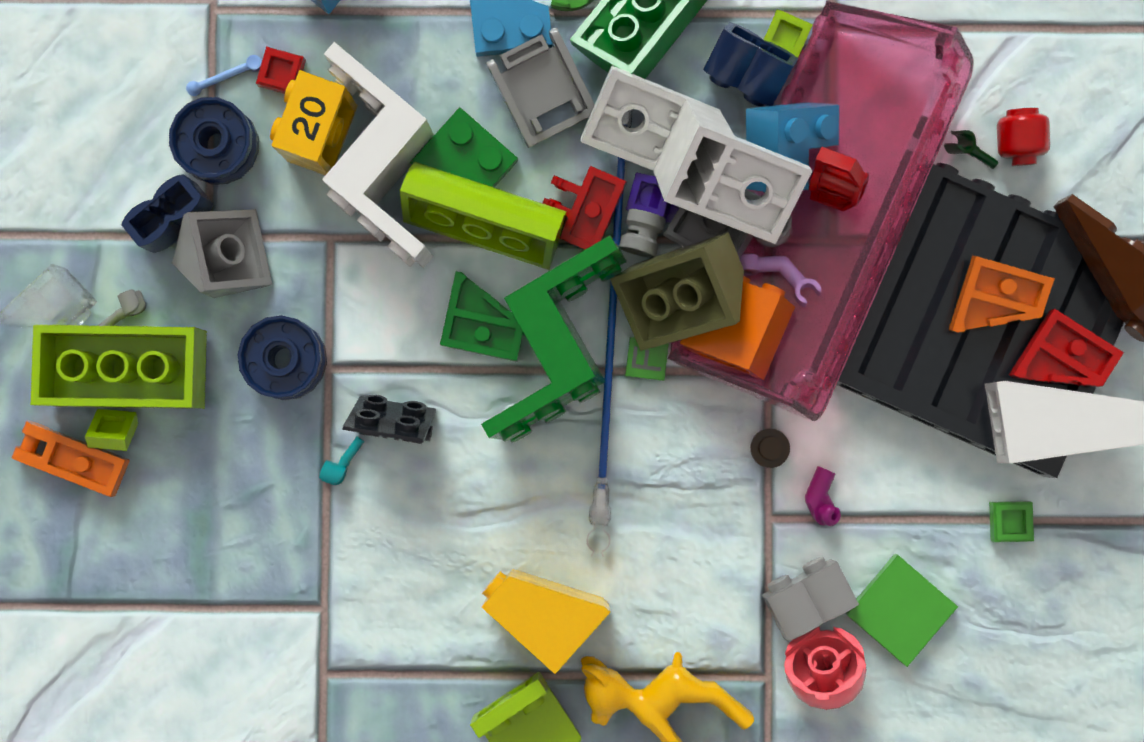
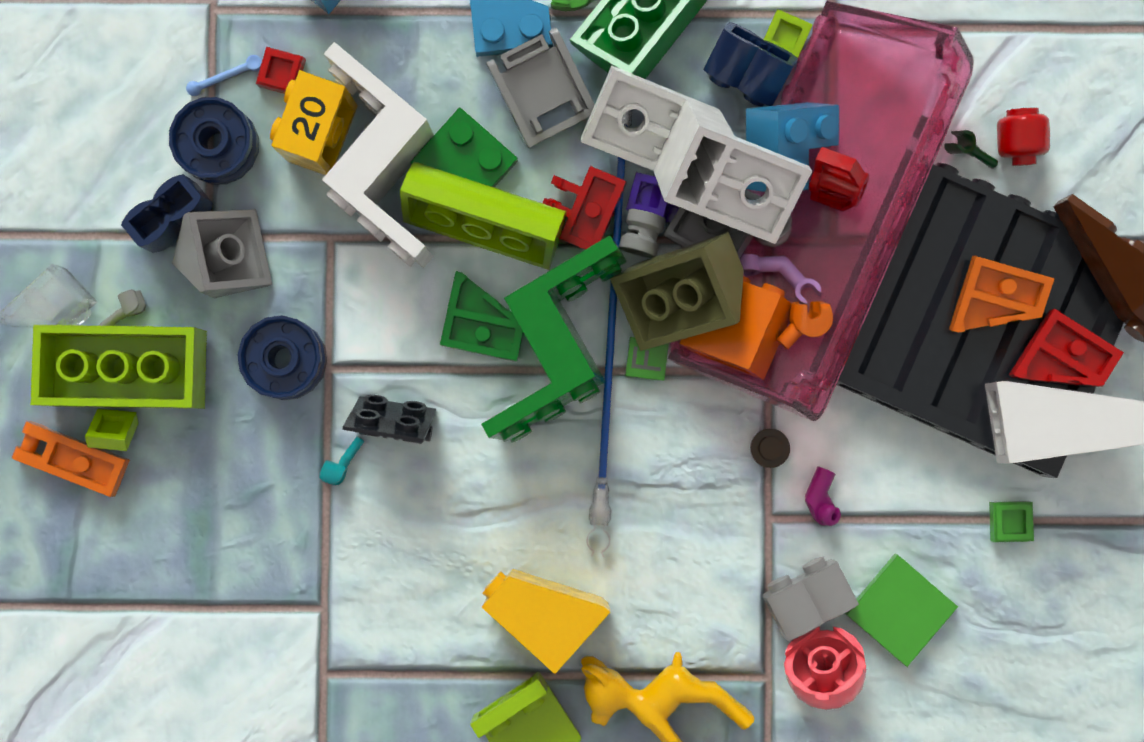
(810, 323): none -> orange piece

